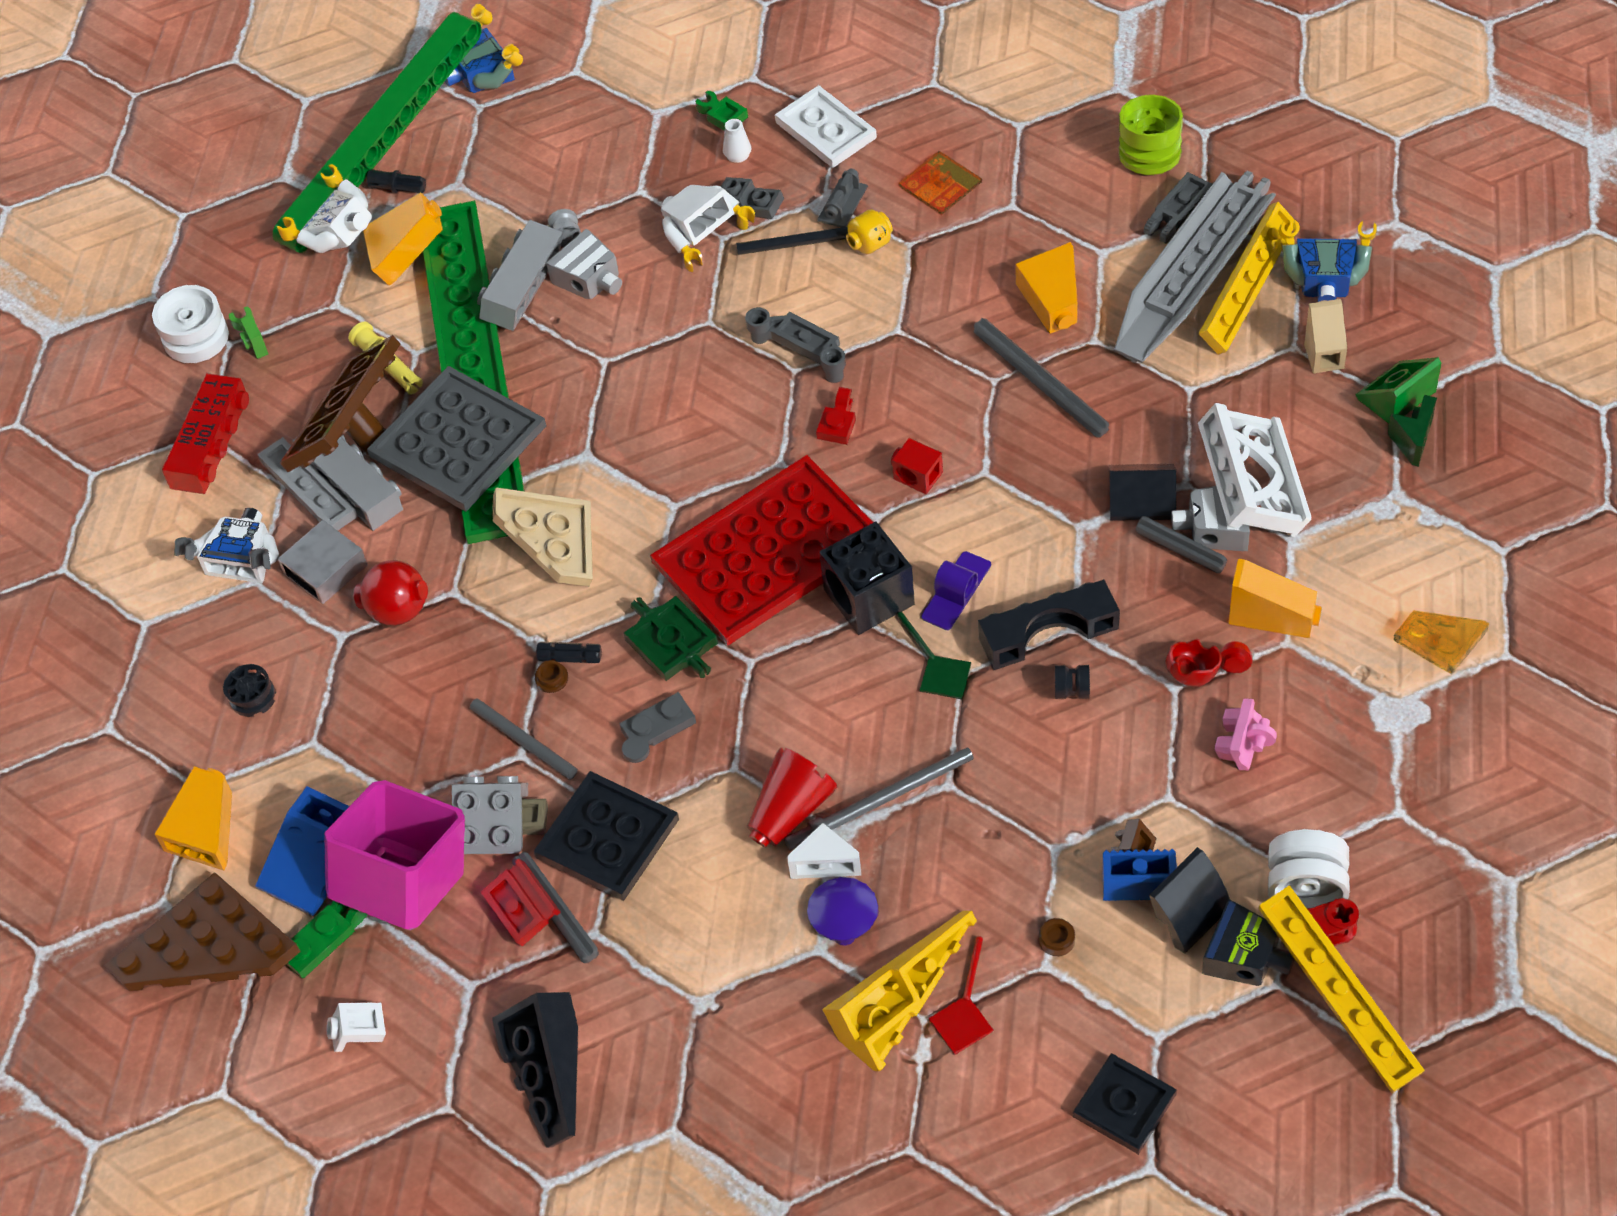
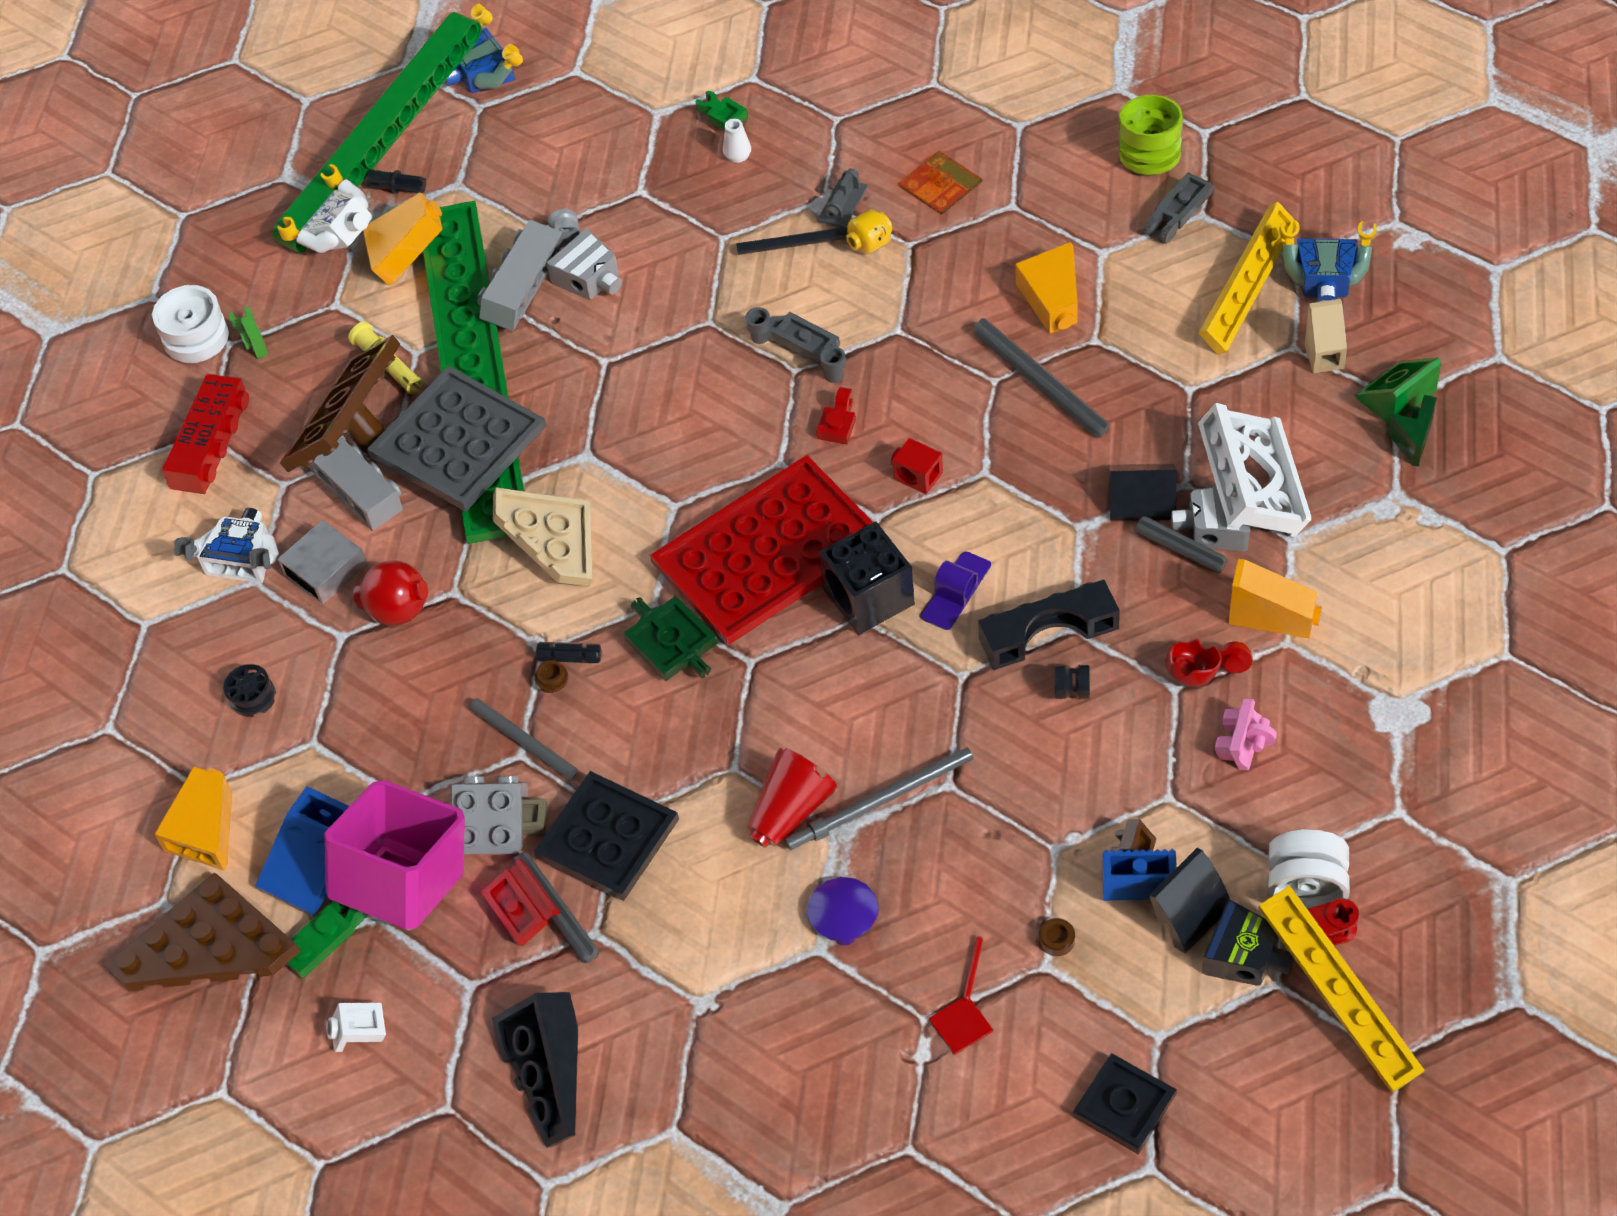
(308, 487): light grey plate -> none
(655, 726): dark grey hinge -> none
(696, 214): white torso -> none
(763, 201): dark grey slope -> none
(824, 856): white slope -> none
(825, 126): white plate -> none
(879, 1007): yellow wedge -> none
(942, 674): dark green piece -> none
(1191, 263): light grey hinge -> none
(1440, 637): clear yellow wing -> none

